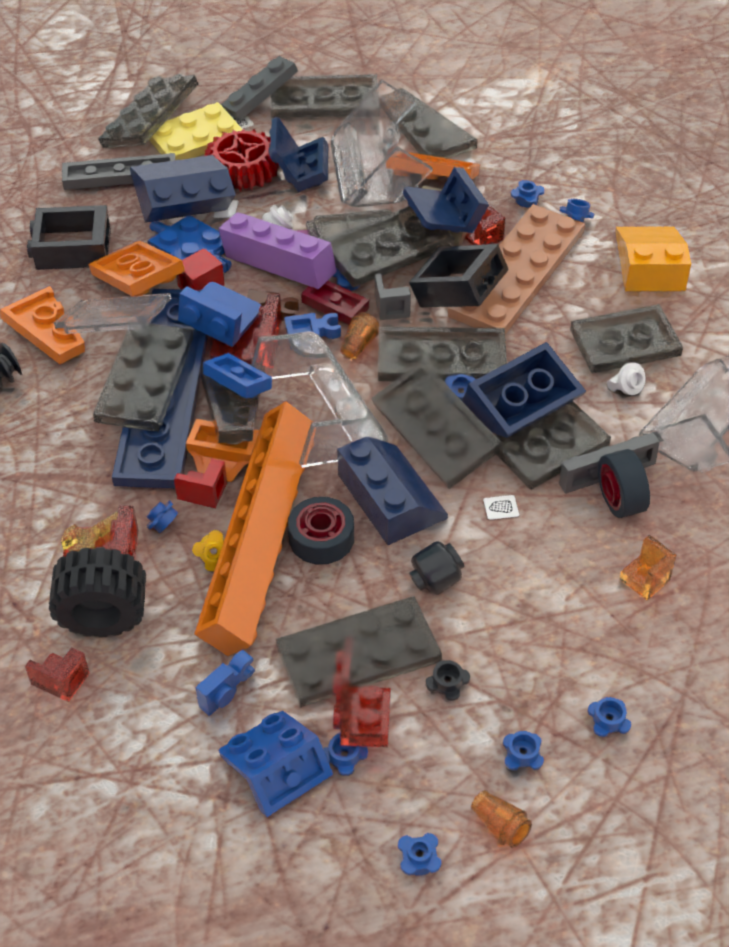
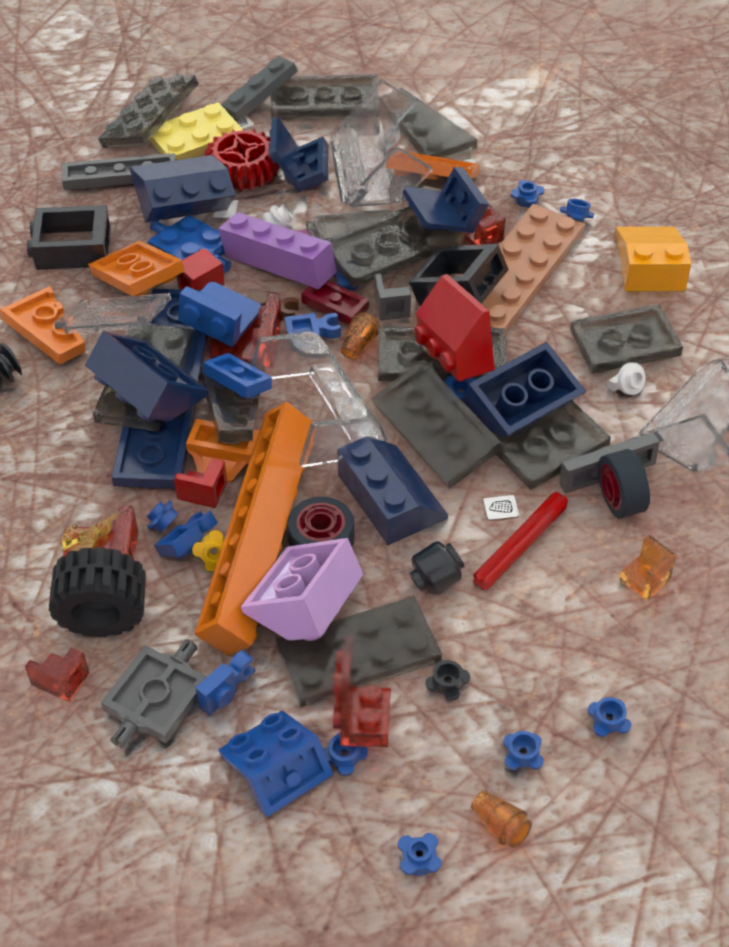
(143, 377): none -> dark blue slope
(154, 694): none -> dark grey plate
(181, 539): none -> blue plate
(305, 589): none -> lavender slope
(455, 330): none -> red slope
(520, 541): none -> red axle

